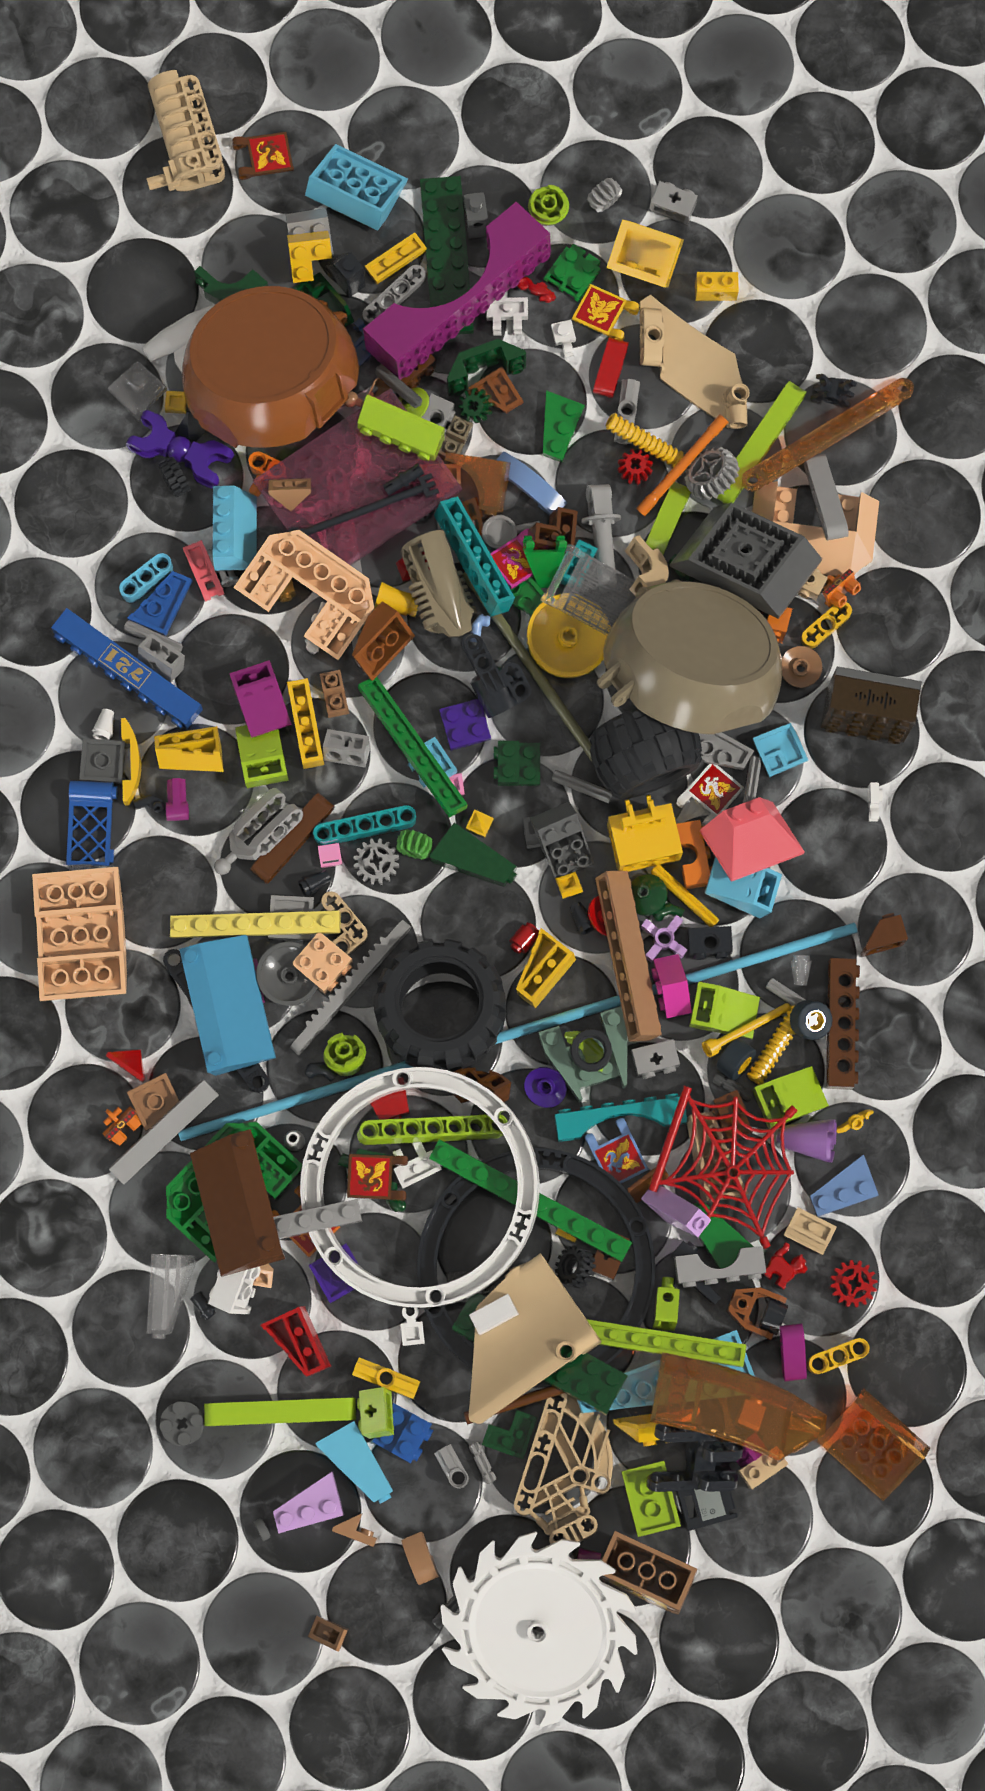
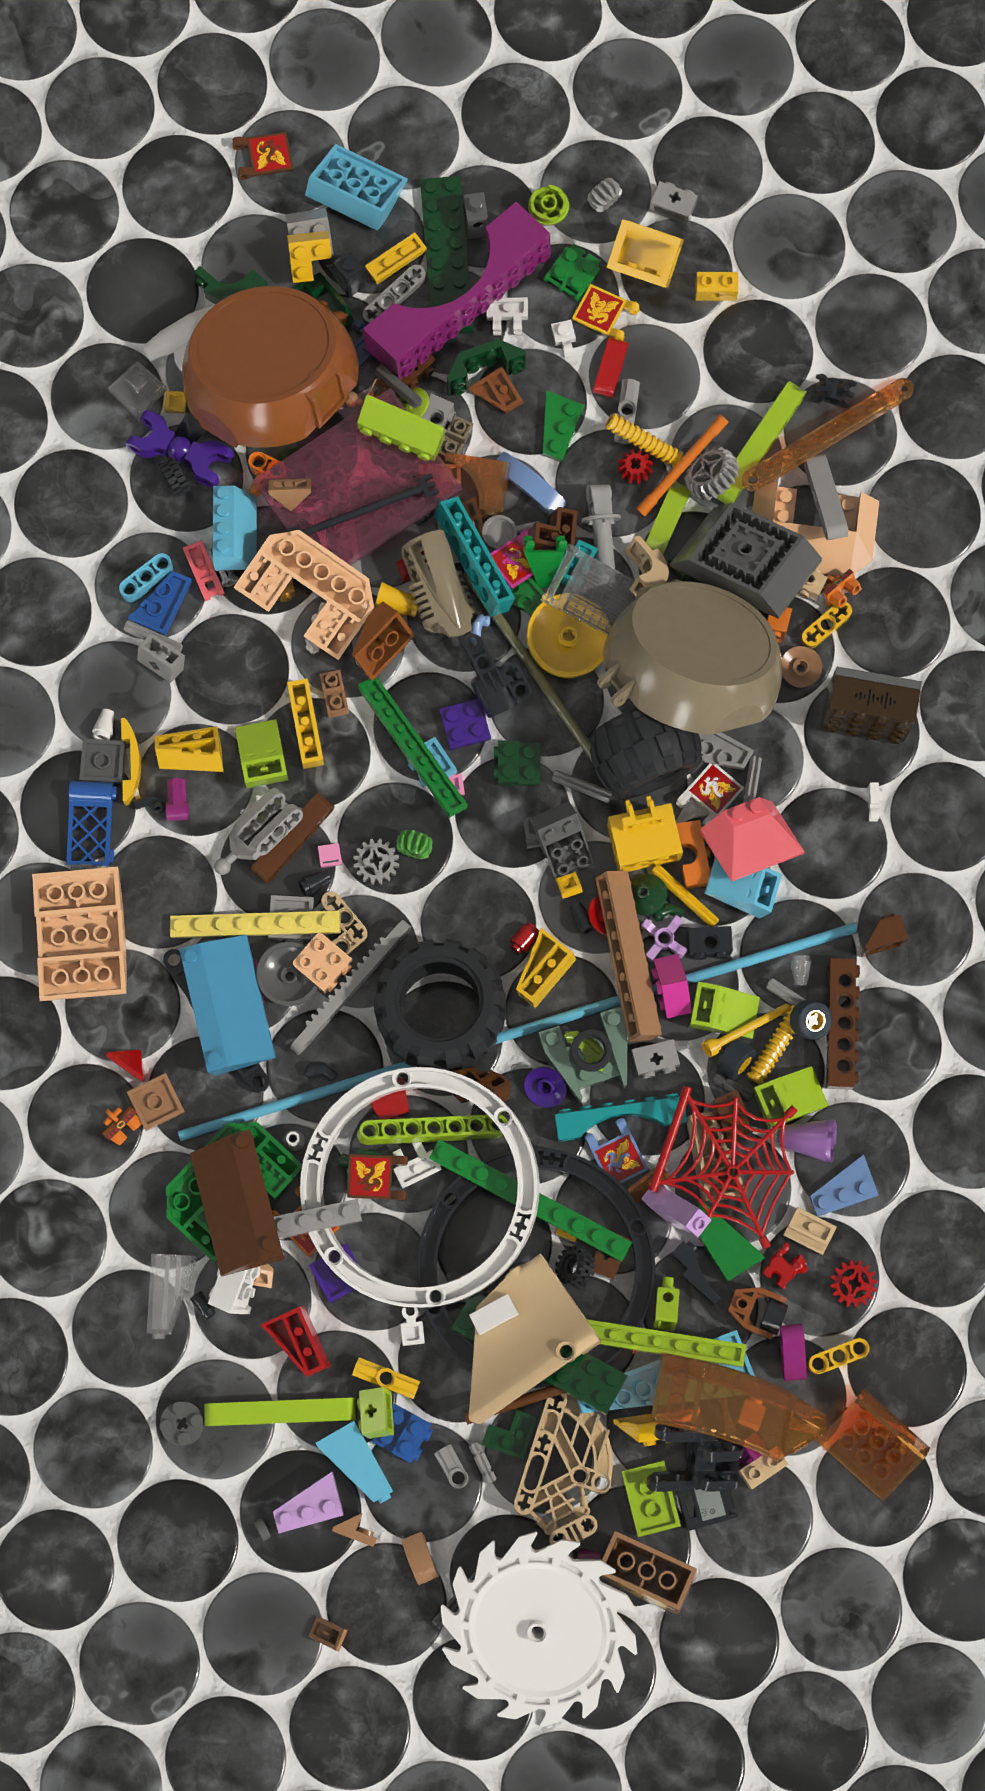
(126, 668): blue brick -> none
(163, 1131): light grey tile -> none
(183, 135): tan piece -> none
(260, 699): magenta slope -> none
(344, 1054): lime cone -> none
(346, 748): light grey brick -> none
(373, 818): teal beam -> none
(396, 1205): dark green arm -> none
(403, 479): black pin -> none
(468, 402): dark green gear -> none
(472, 857): dark green slope -> none
(479, 823): yellow tile -> none
(539, 289): red animal -> none
(692, 363): tan panel -> none
(748, 1263): light grey arch -> none
(780, 749): medium azure plate -> none
(855, 1121): yellow piece -> none

